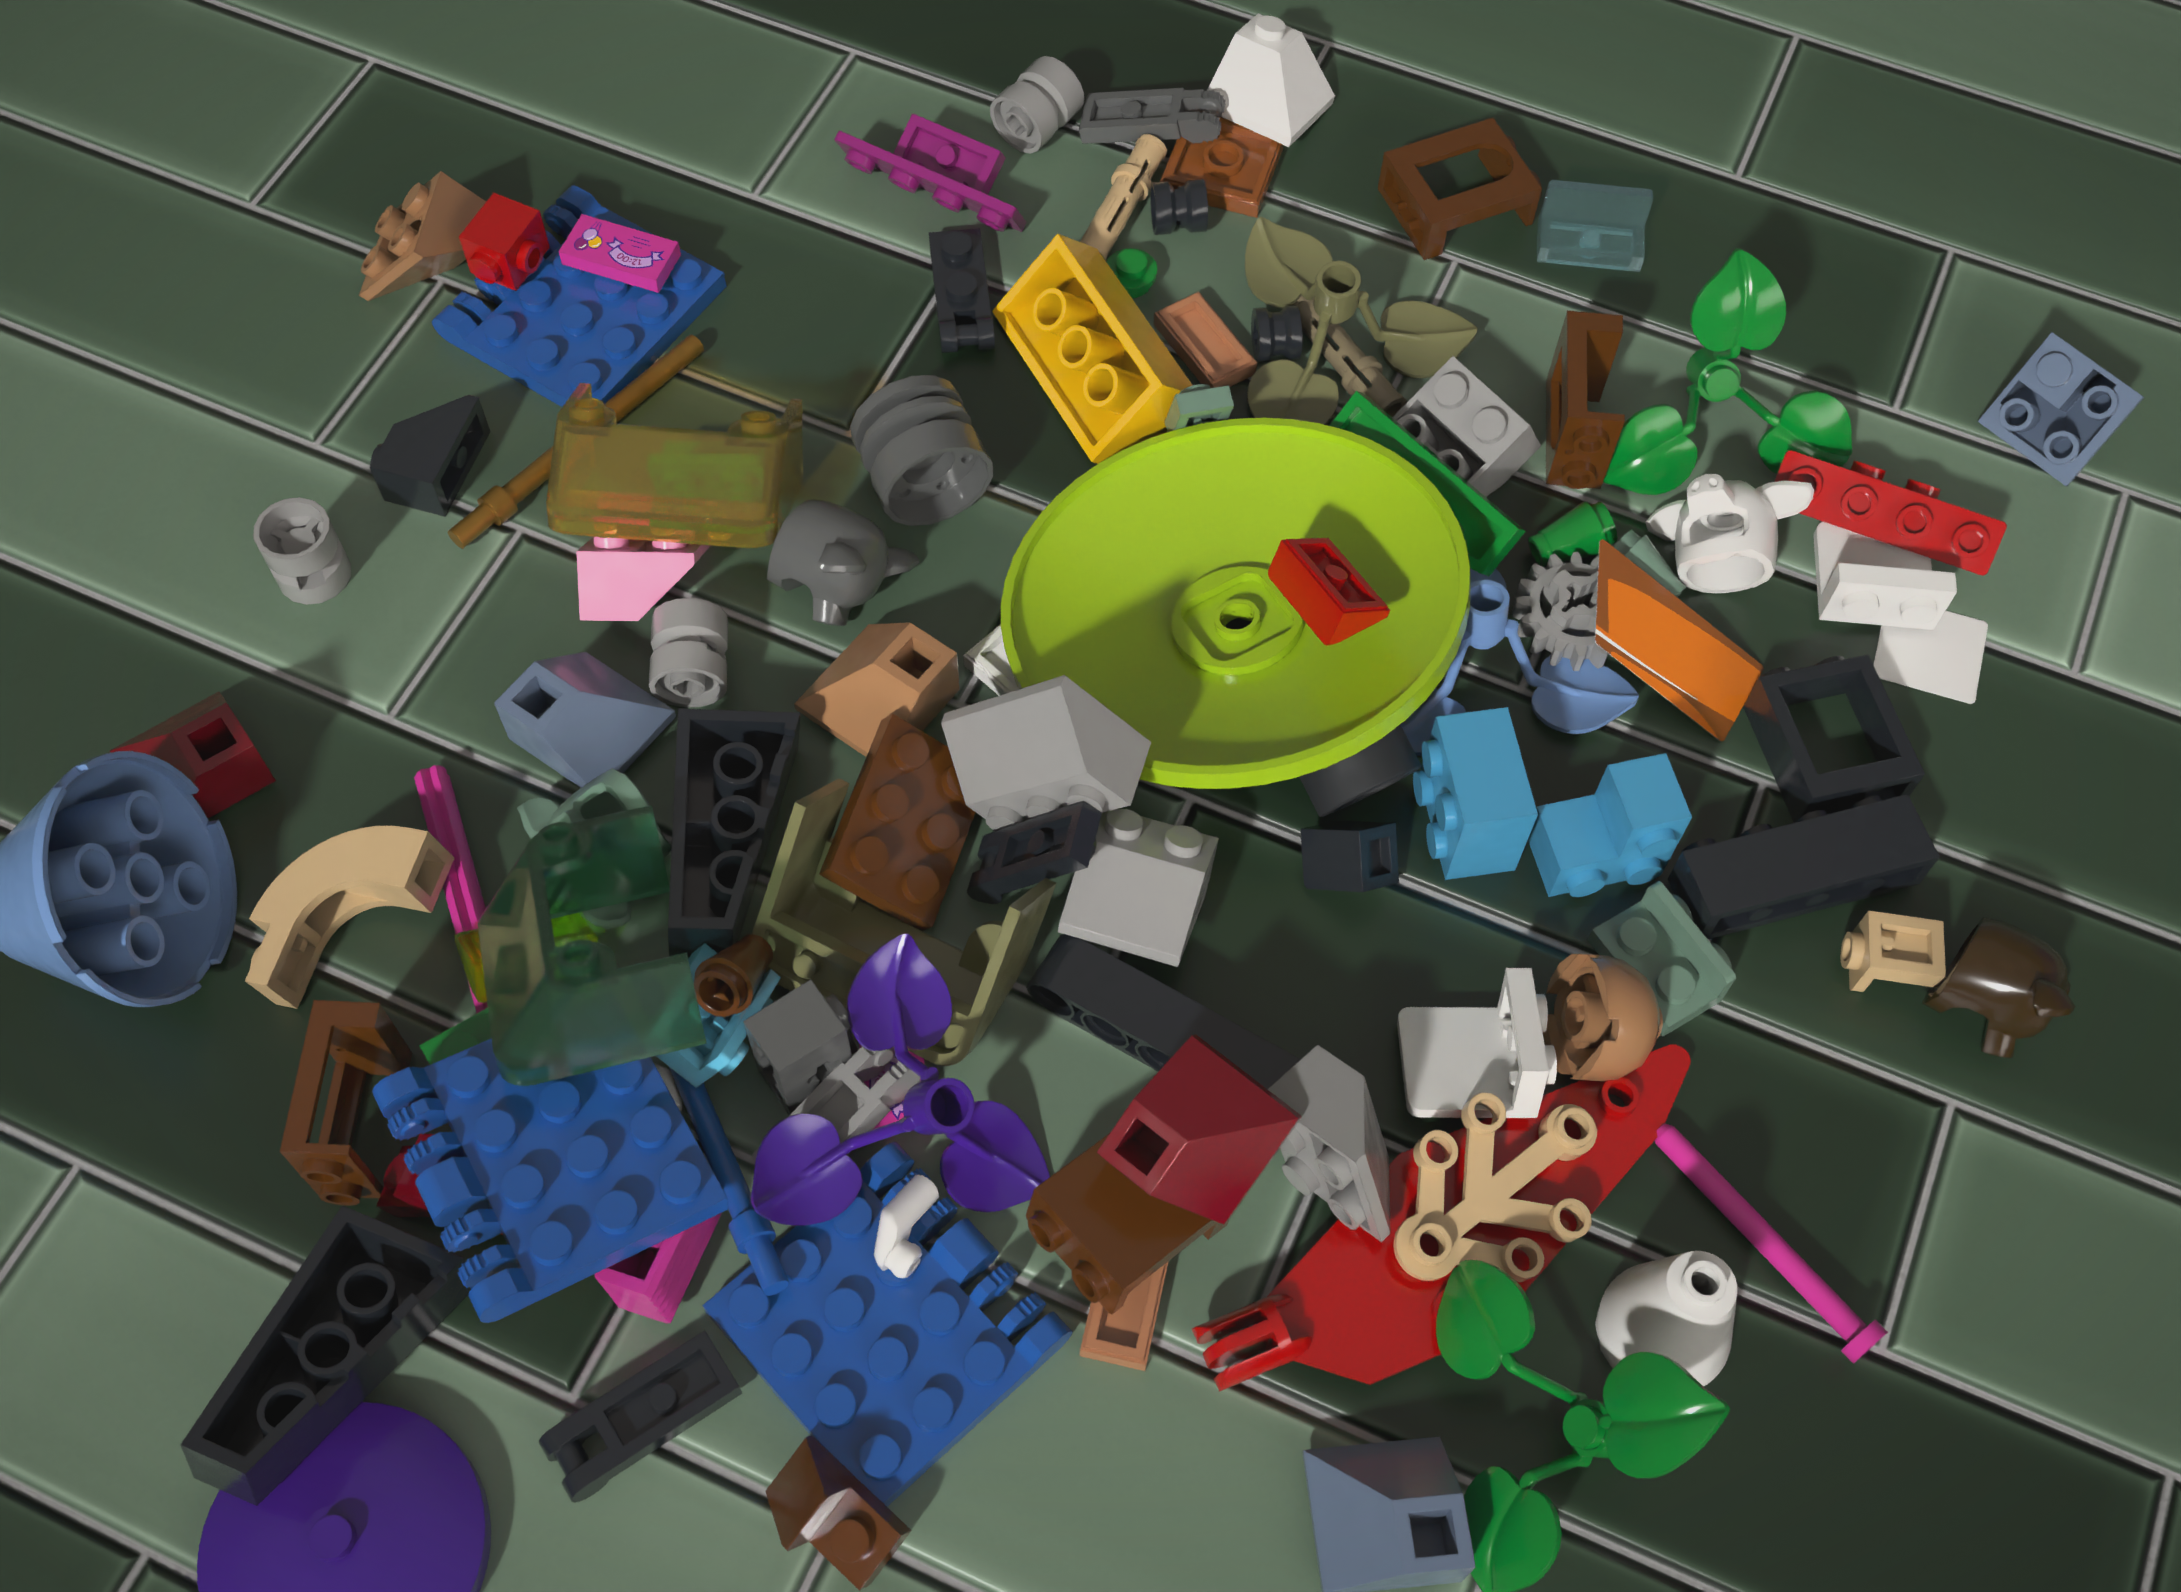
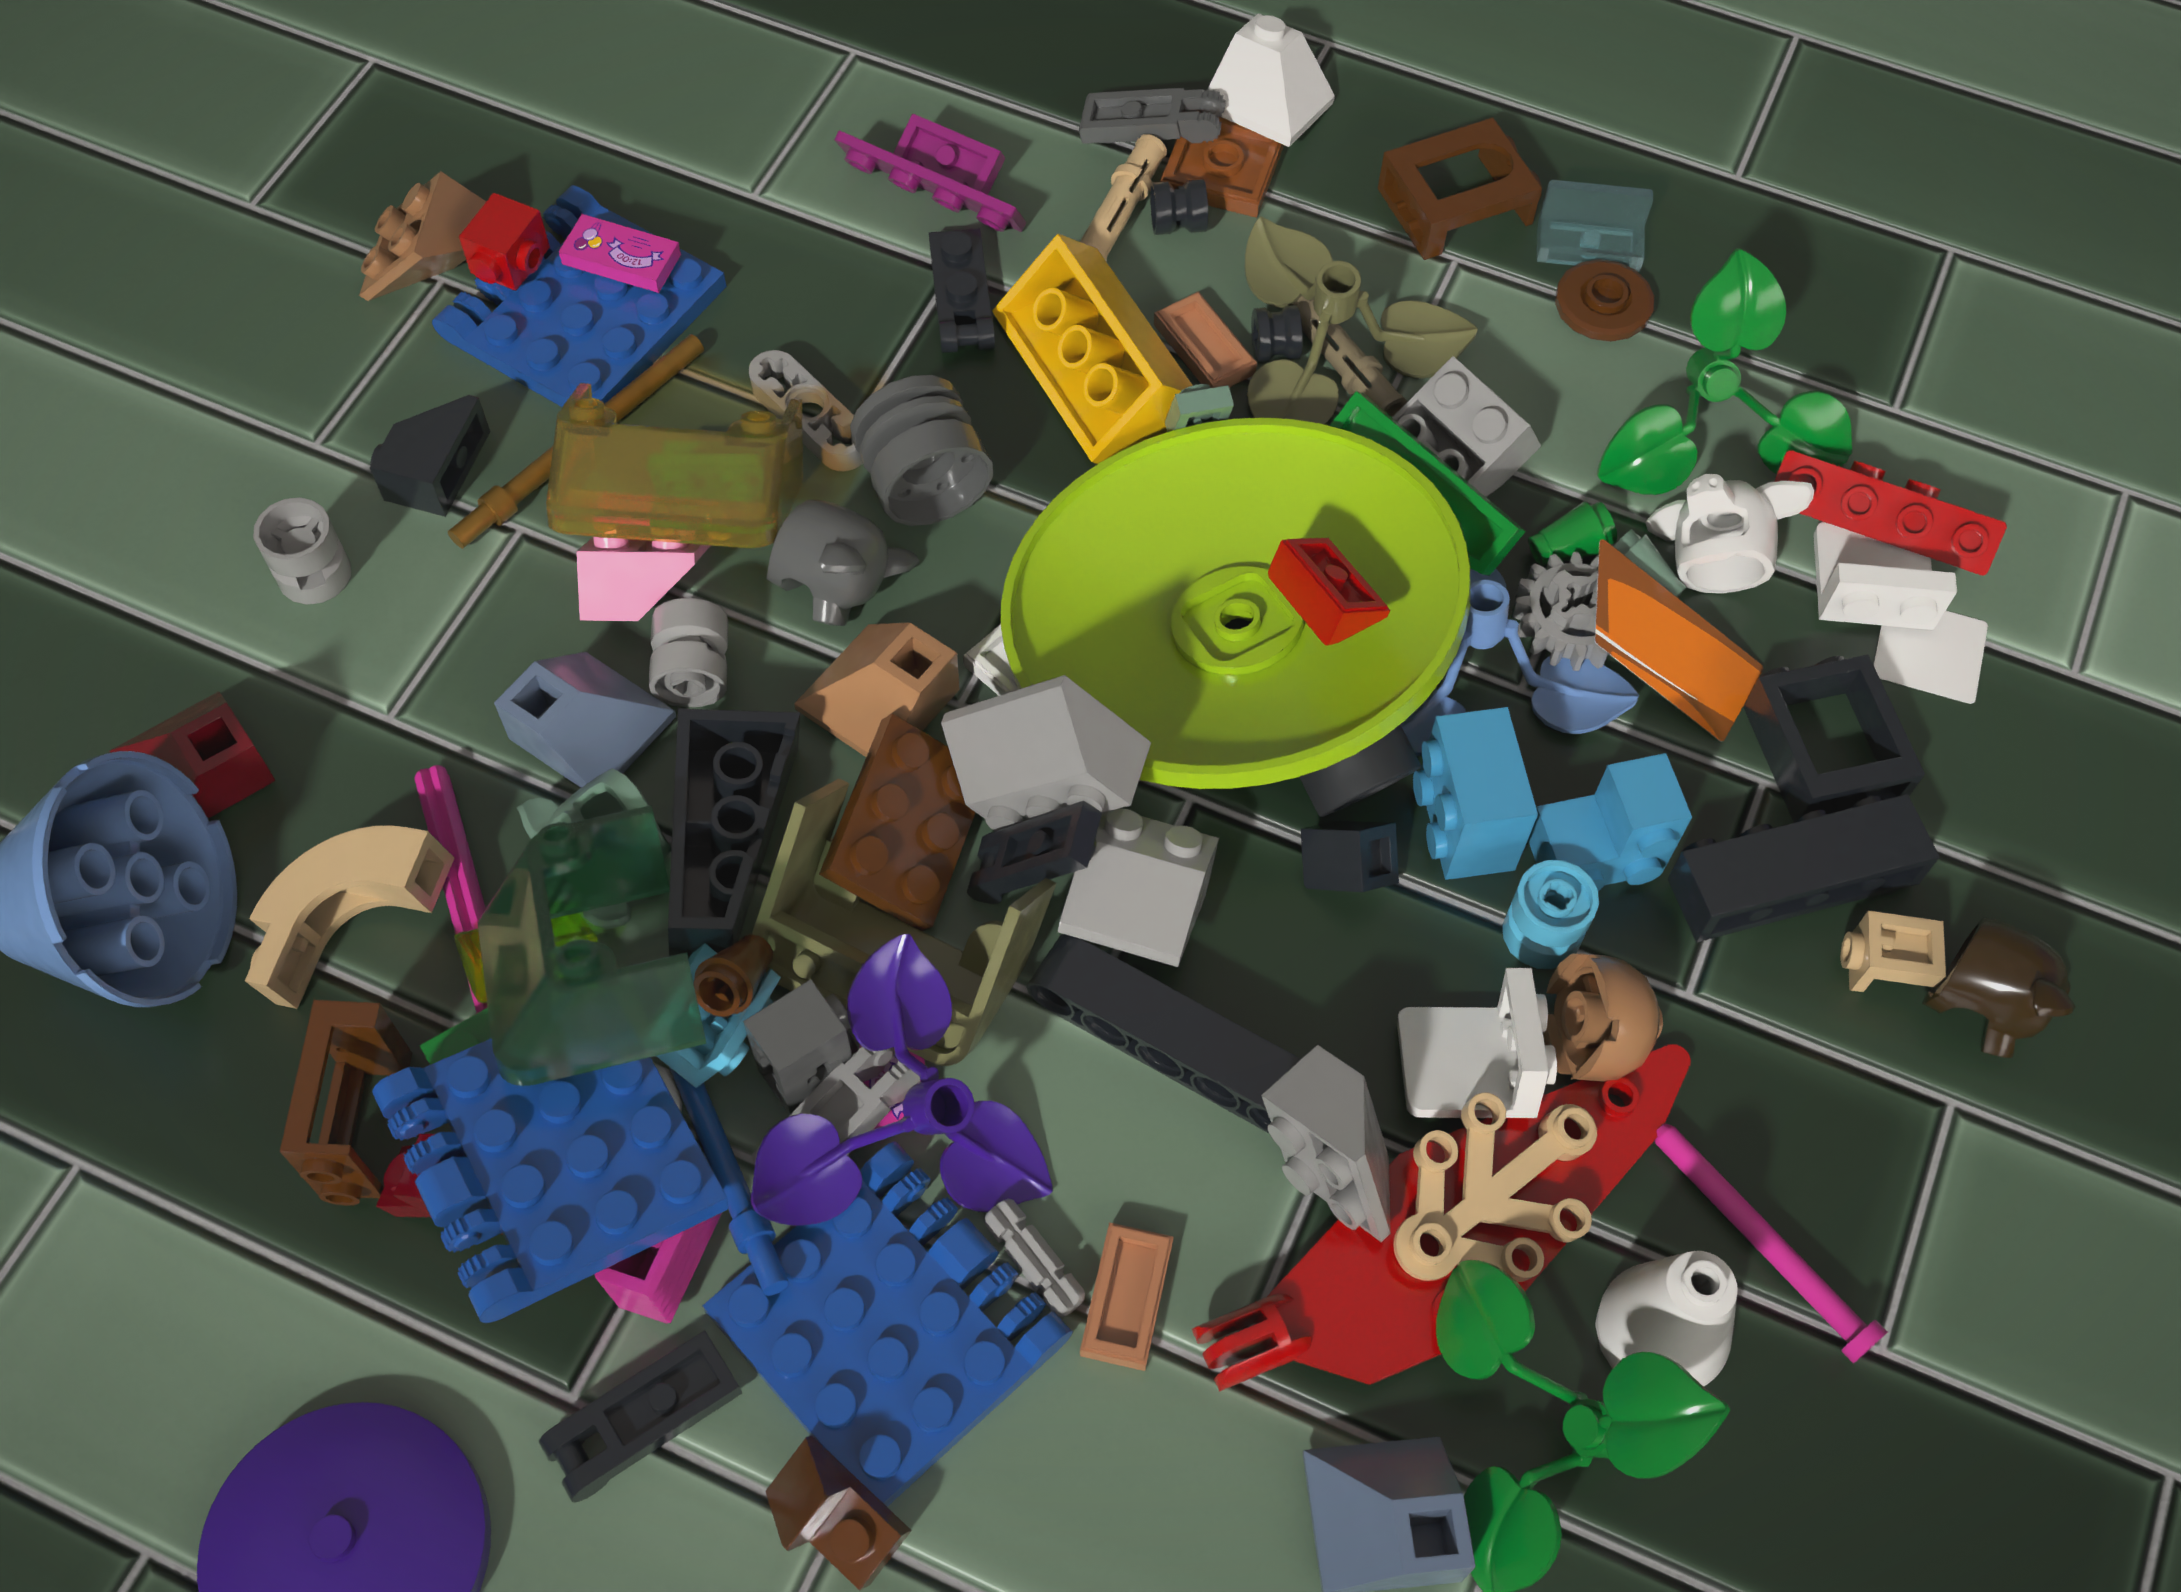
(321, 1351): black wedge -> none
(804, 386): none -> light grey beam
(895, 1225): white arm -> none
(1034, 1258): none -> light grey axle
(1037, 104): light grey wheel -> none
(1109, 1227): reddish brown panel -> none
(1134, 270): green plate -> none
(1199, 1132): dark red slope -> none
(1550, 913): none -> medium azure wheel
(1576, 439): reddish brown panel -> none
(1604, 300): none -> reddish brown wheel
(1671, 952): sand green bracket -> none
(2060, 409): sand blue slope -> none

